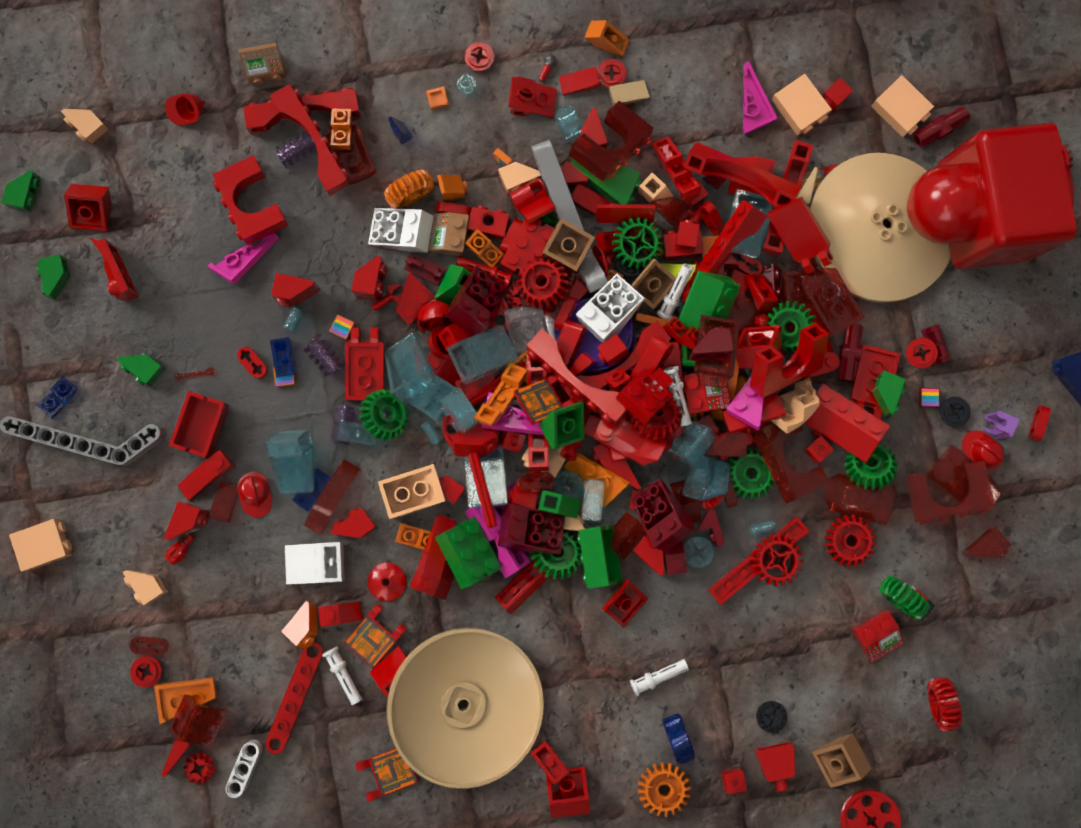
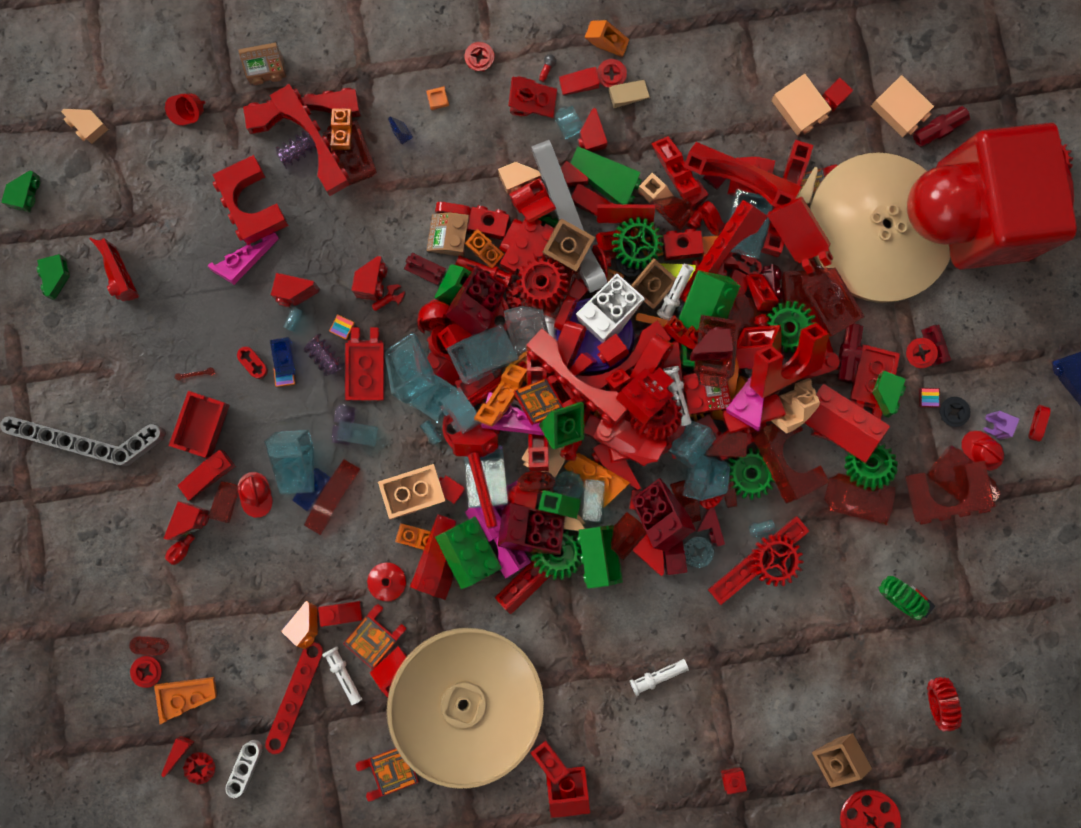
(41, 544): light nougat brick -> none
(59, 396): clear blue slope -> none
(88, 207): red slope -> none
(143, 367): green slope -> none
(145, 585): light nougat slope -> none
(196, 722): clear red bracket -> none
(314, 563): white slope -> none
(355, 526): red slope -> none
(373, 419): green gear -> none
(401, 229): white slope -> none
(409, 189): orange gear -> none
(412, 298): red wing -> none
(452, 187): orange slope -> none
(463, 79): clear light blue plate -> none
(501, 157): orange tile -> none
(512, 440): red brick -> none
(605, 162): clear red arch -> none
(624, 603): red slope -> none
(672, 798): orange gear -> none
(678, 739): clear blue animal -> none
(687, 235): red brick -> none
(756, 106): dark pink wing -> none
(764, 722): black gear -> none
(777, 763): red torso -> none
(818, 449): red brick -> none
(861, 545): red gear -> none
(878, 635): red slope -> none
(989, 544): clear red slope -> none

